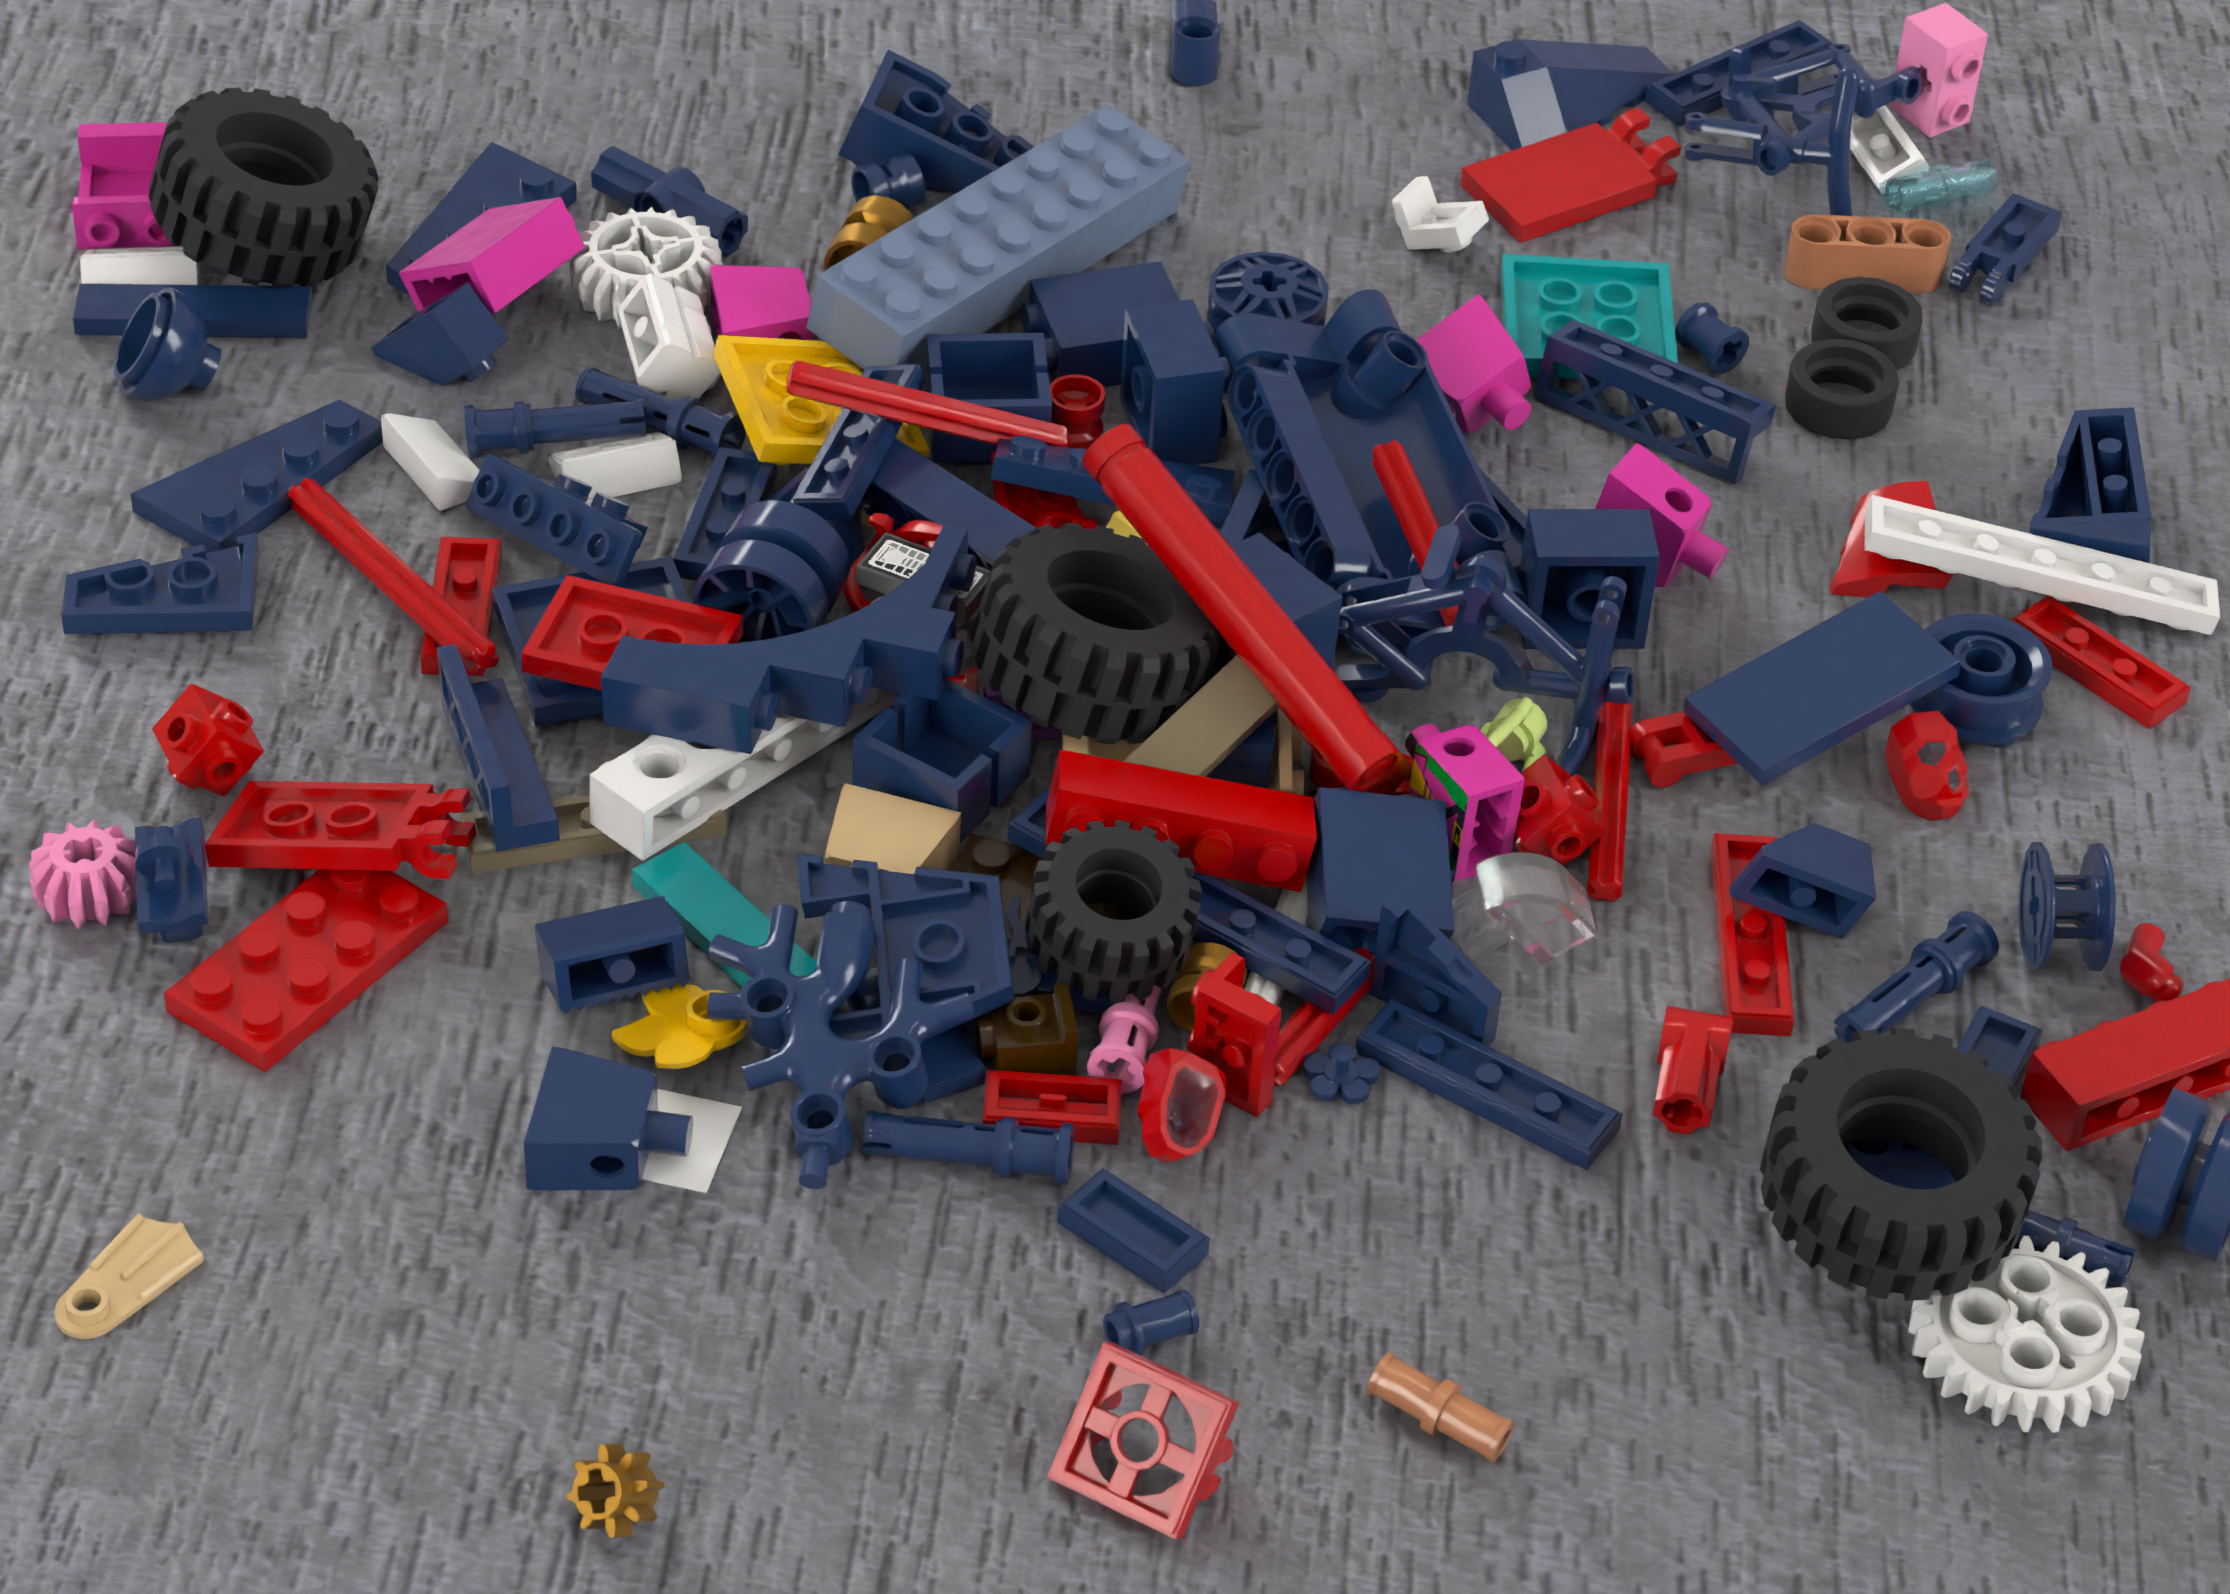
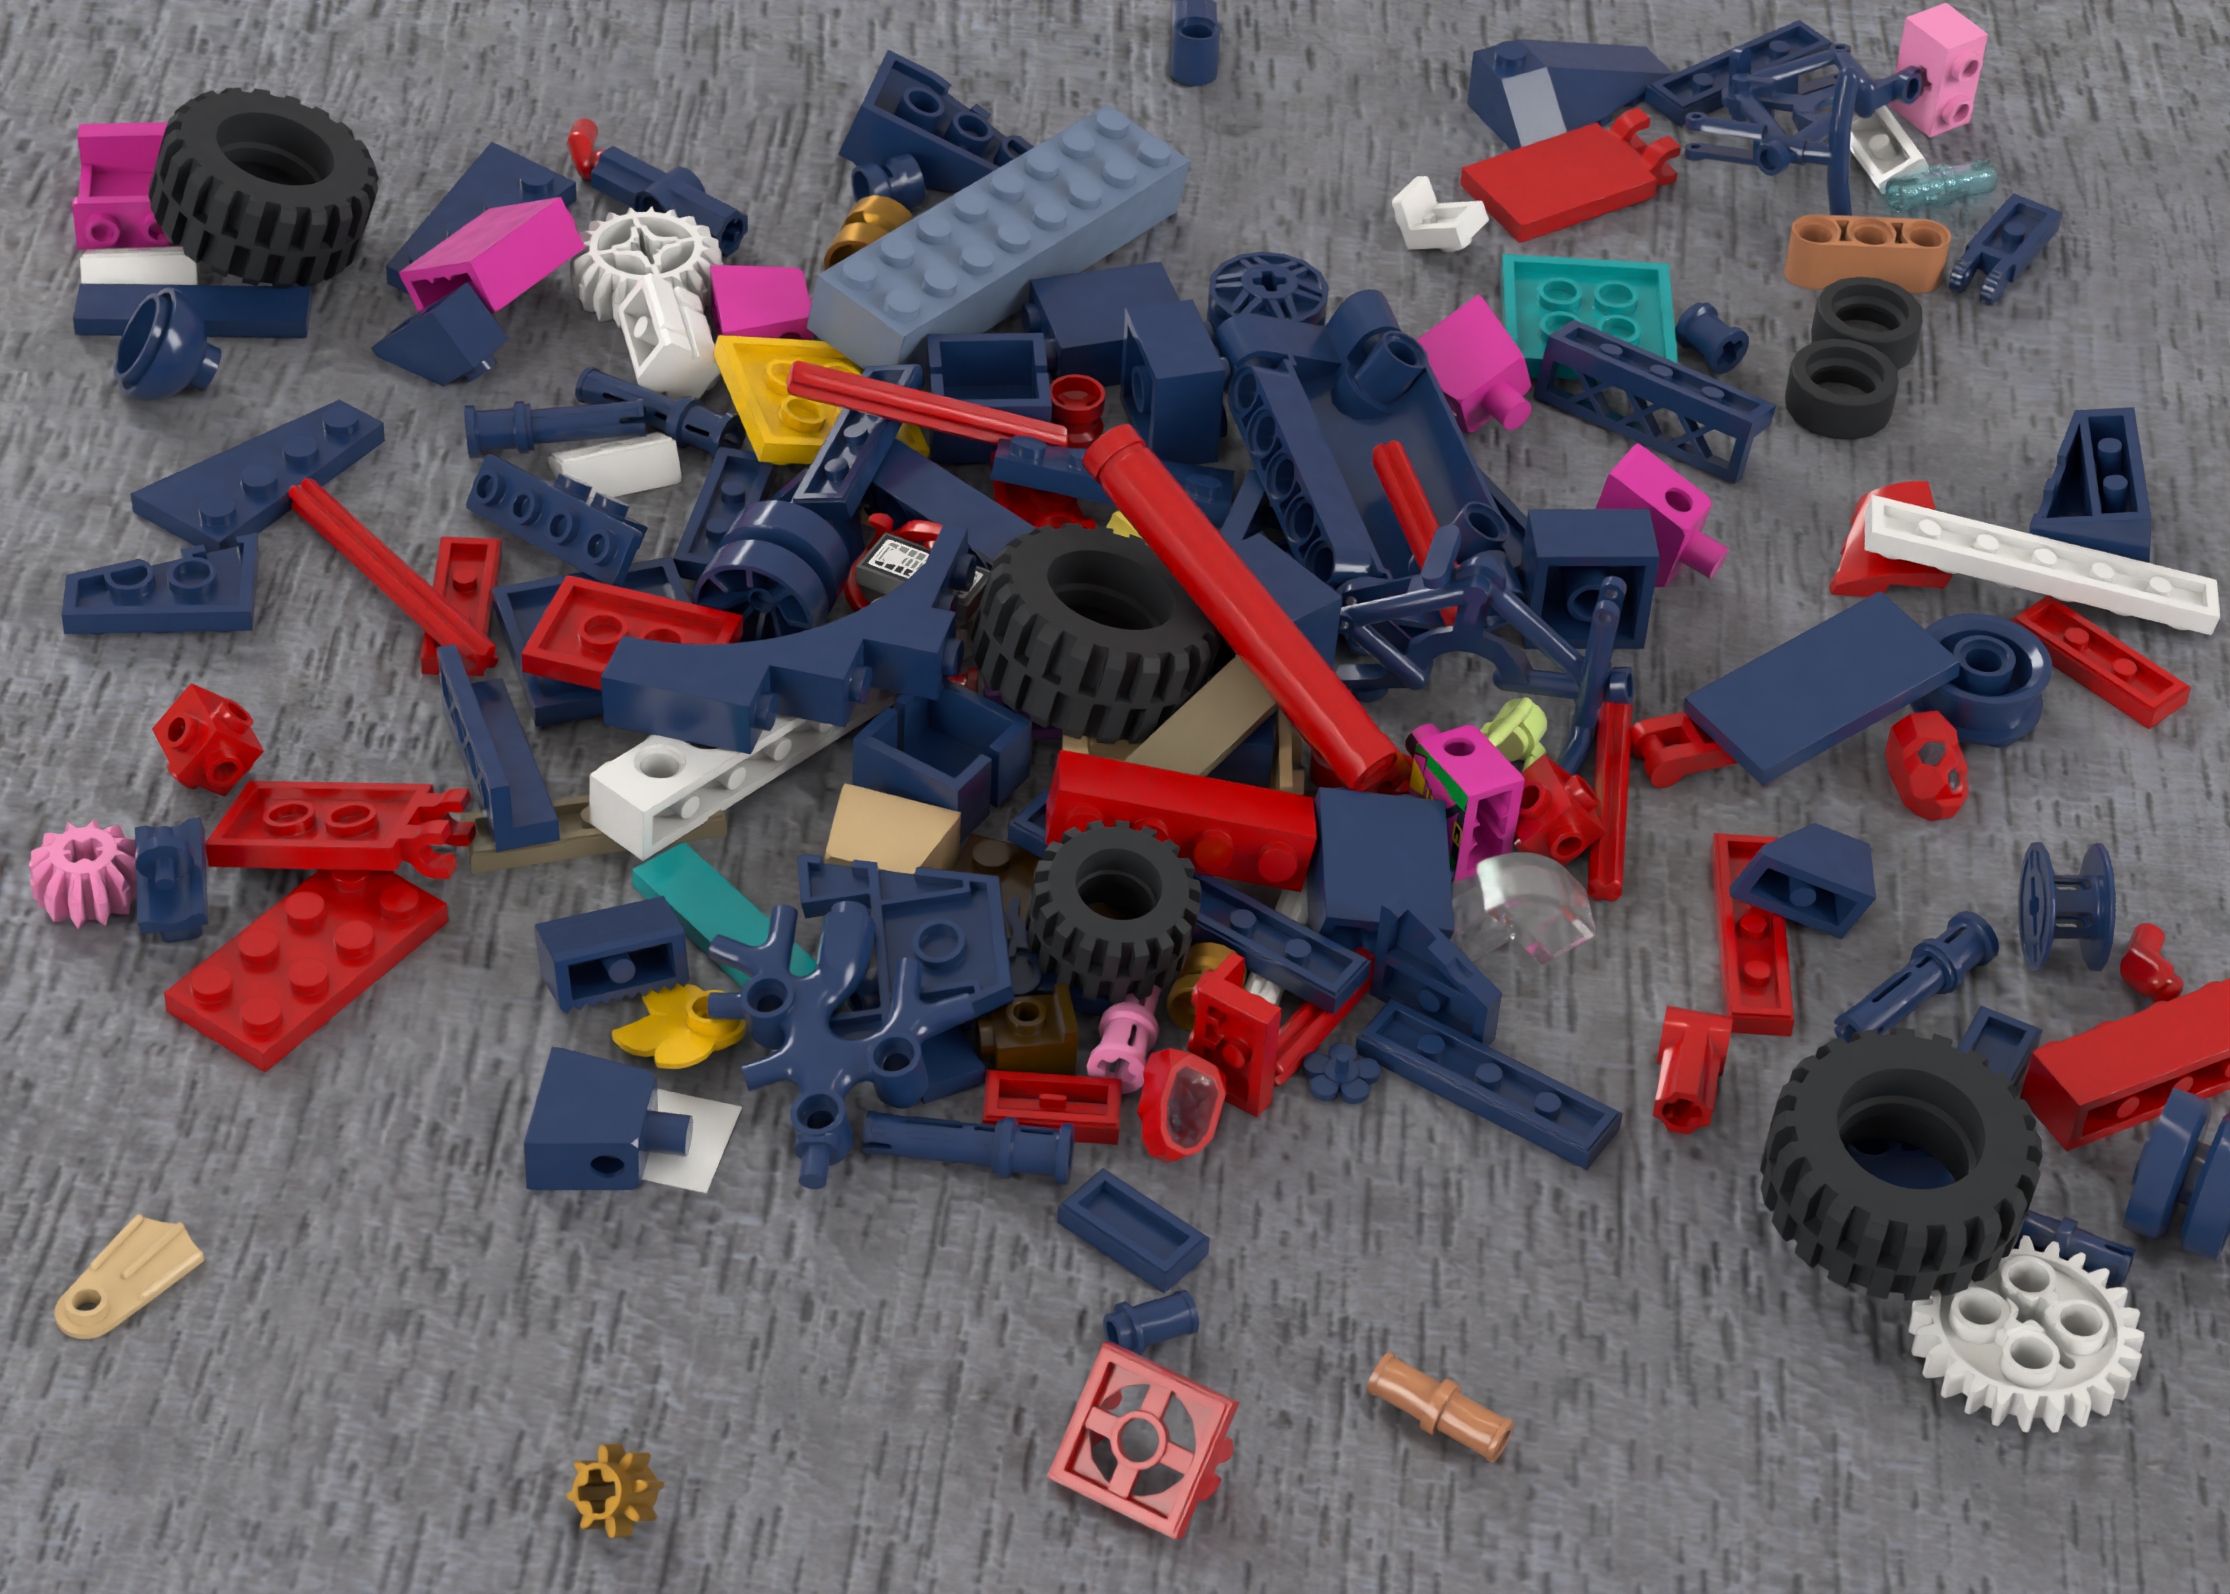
(429, 458): white slope -> none
(581, 147): none -> red arm

